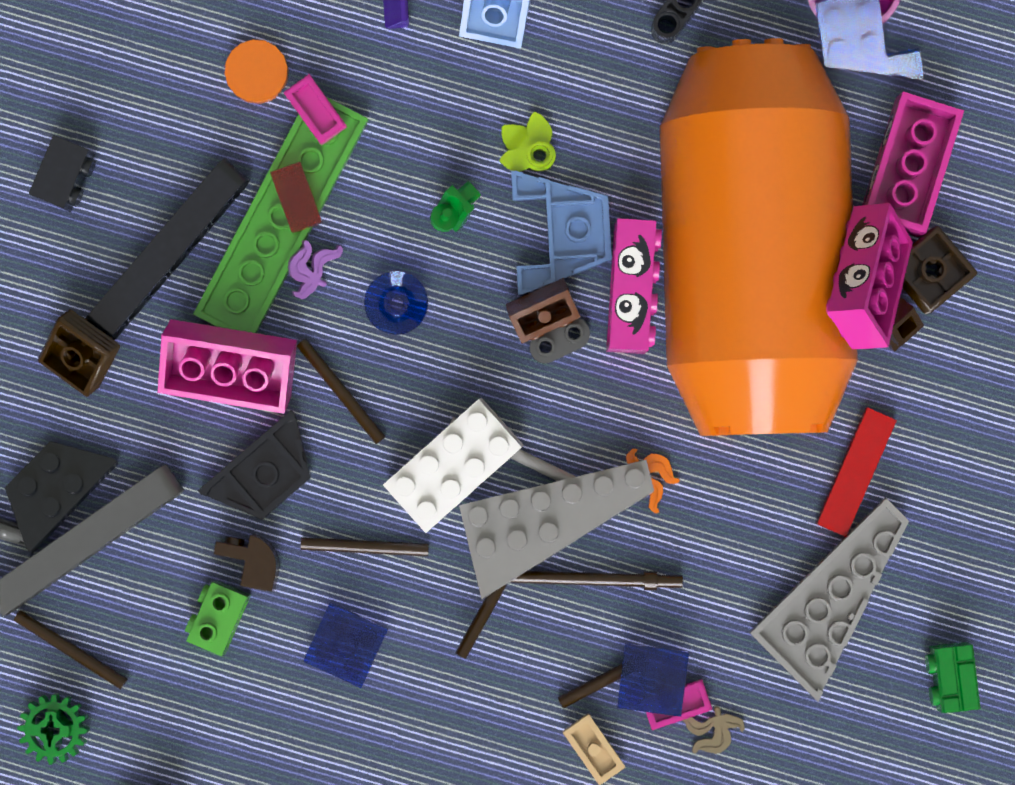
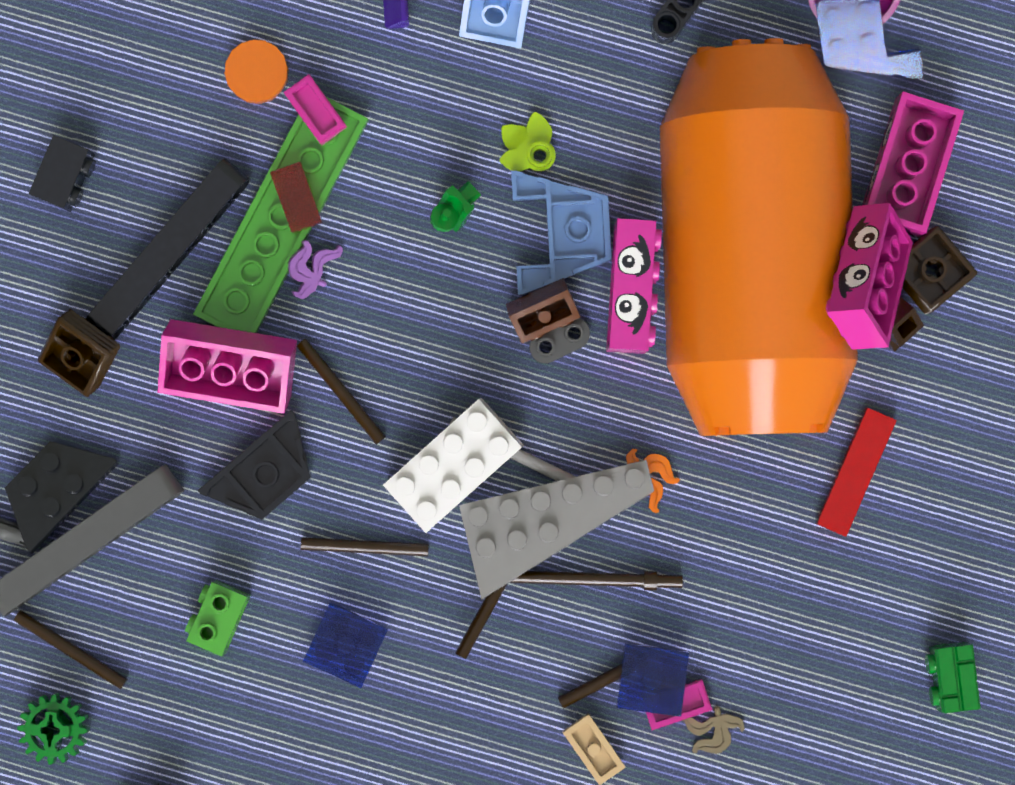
(260, 559): dark brown brick -> none
(391, 286): clear blue dish -> none
(824, 608): light grey wing -> none

